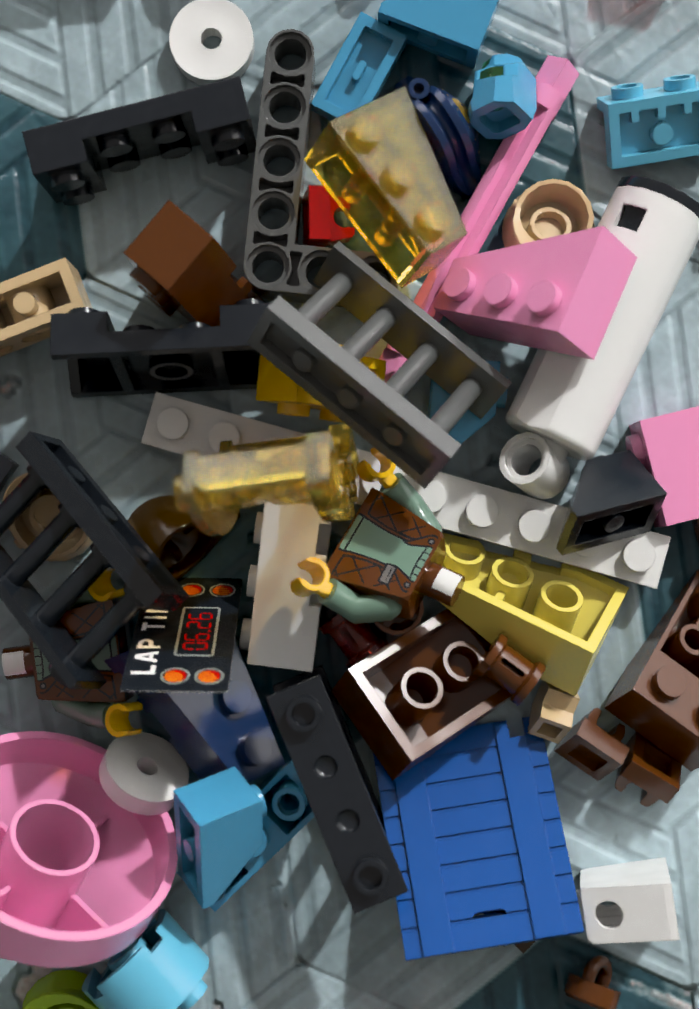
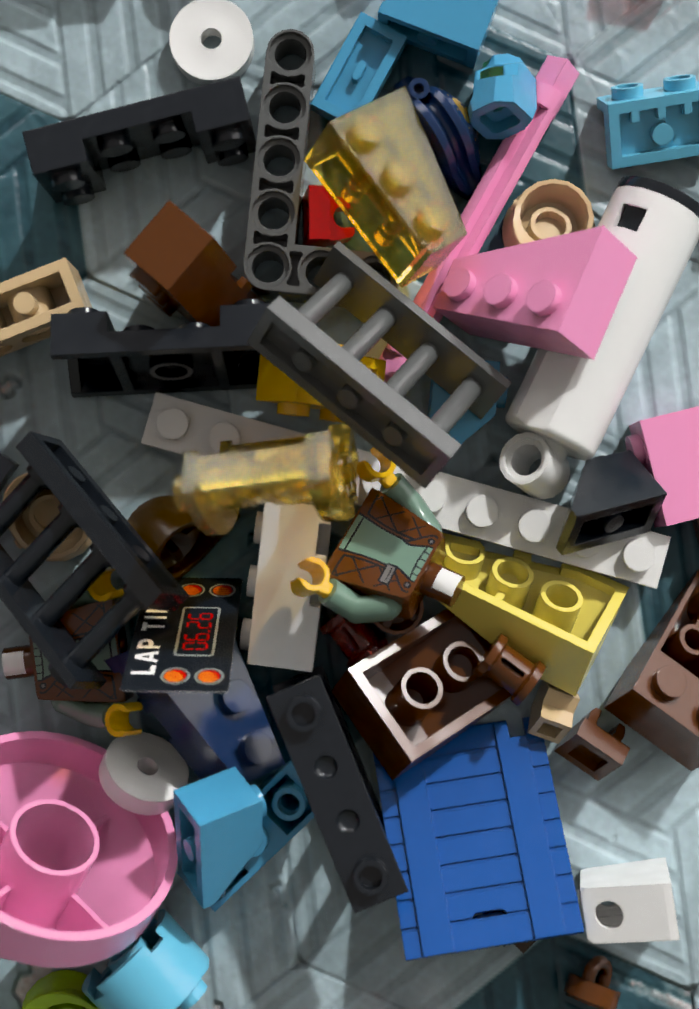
(650, 770): reddish brown tile -> none

